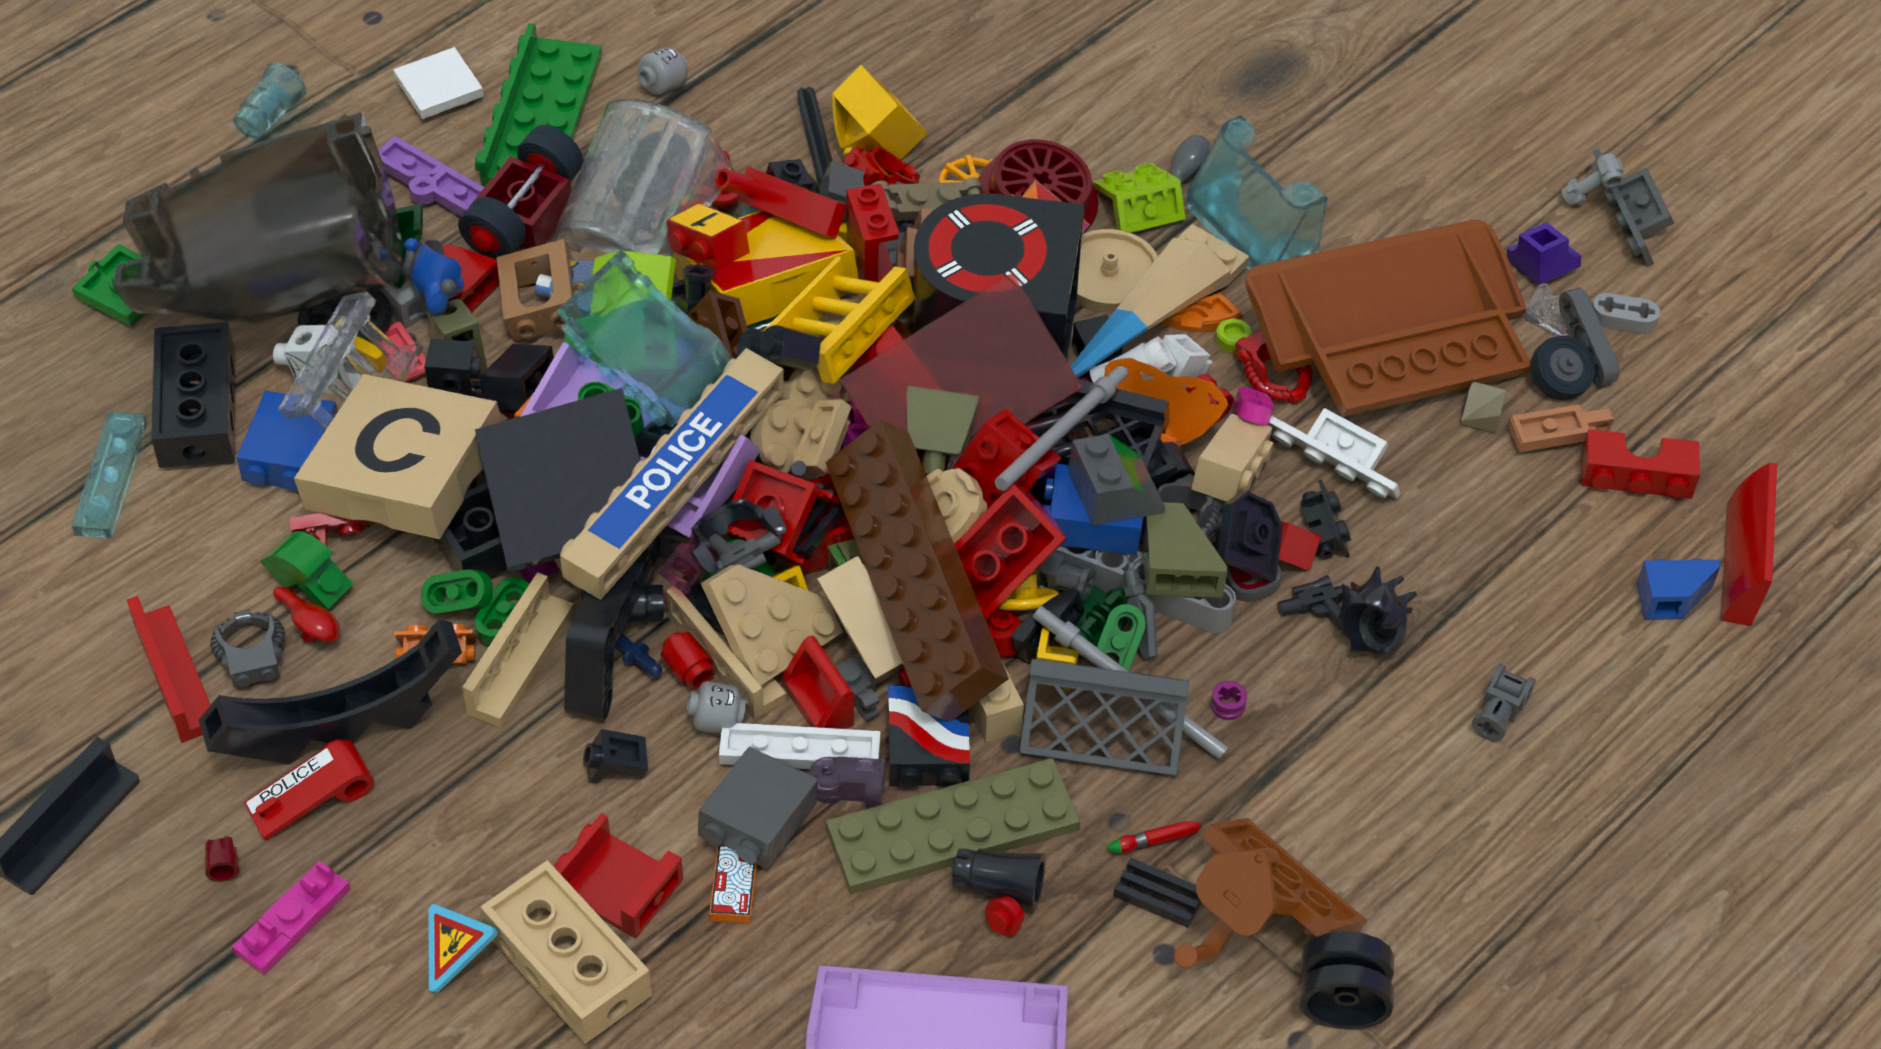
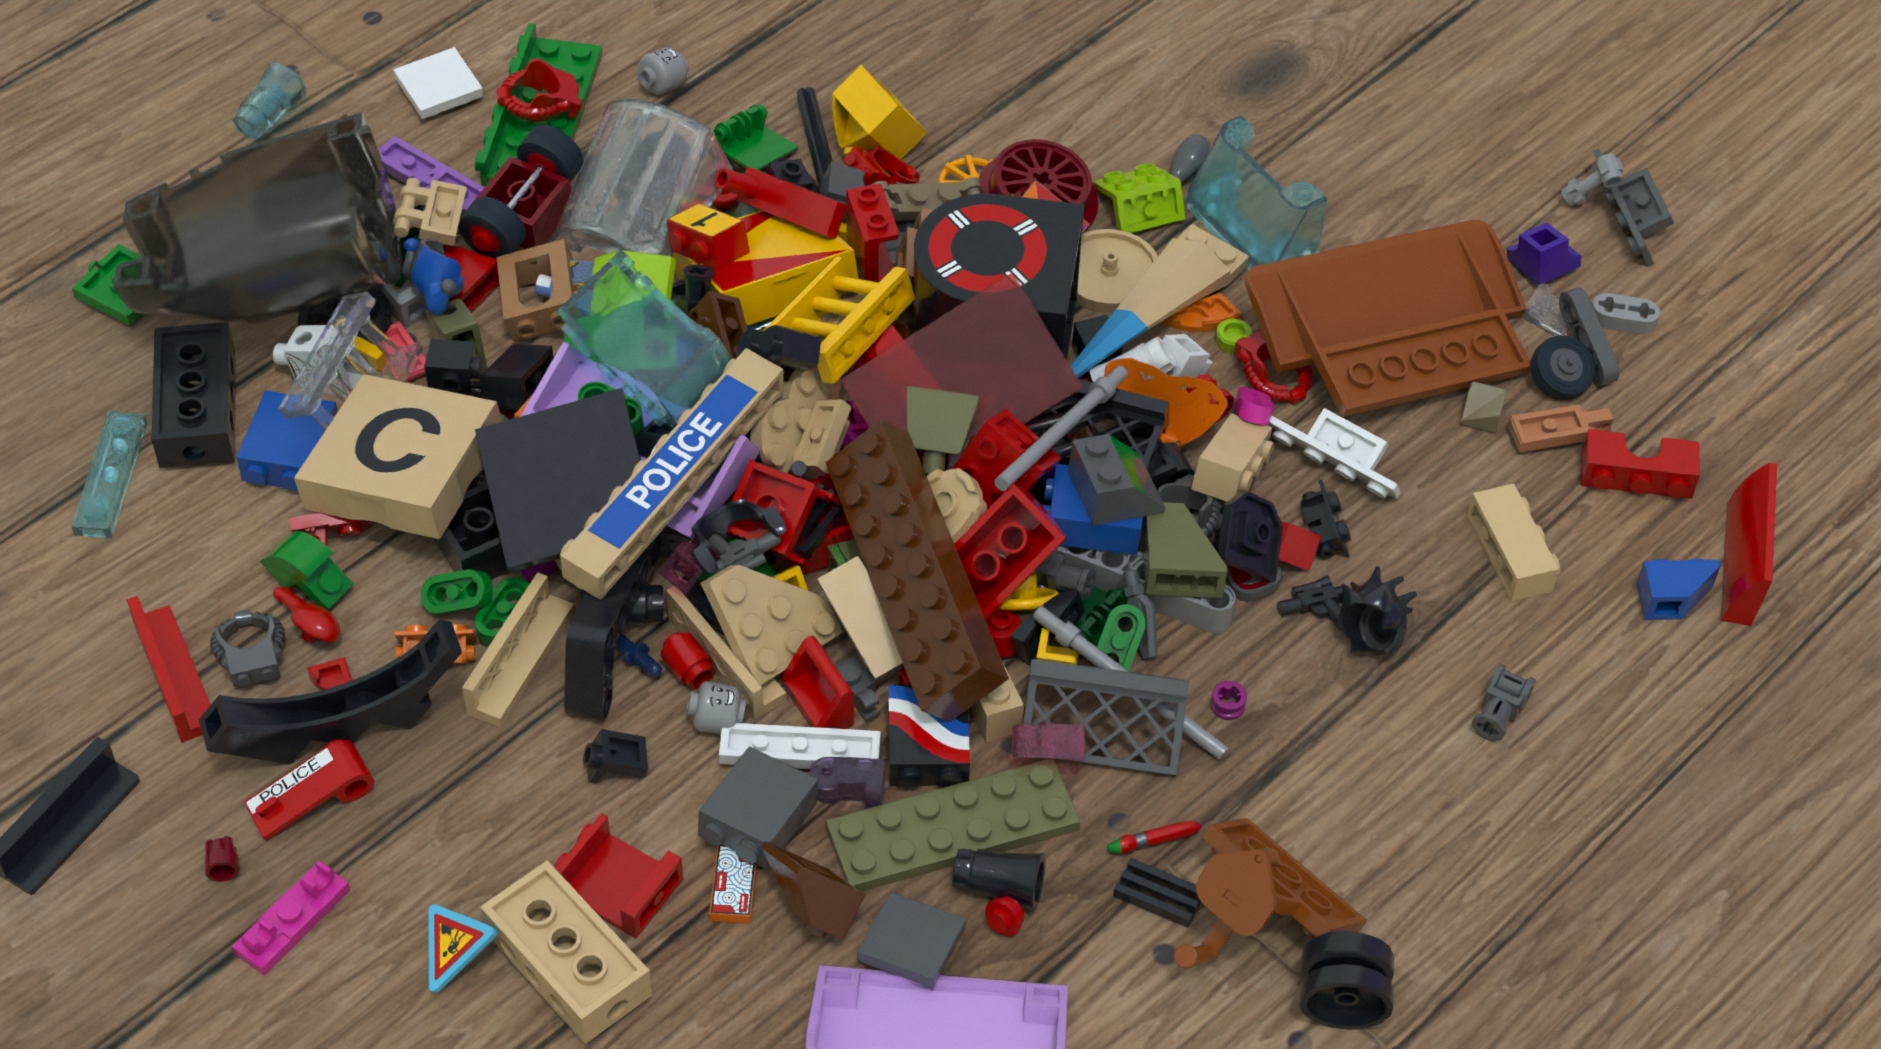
(330, 674): none -> red tile
(441, 214): none -> tan plate
(541, 75): none -> red piece
(750, 141): none -> green hinge
(814, 892): none -> reddish brown slope
(911, 939): none -> dark grey tile
(1049, 740): none -> clear pink leg
(1513, 542): none -> tan brick

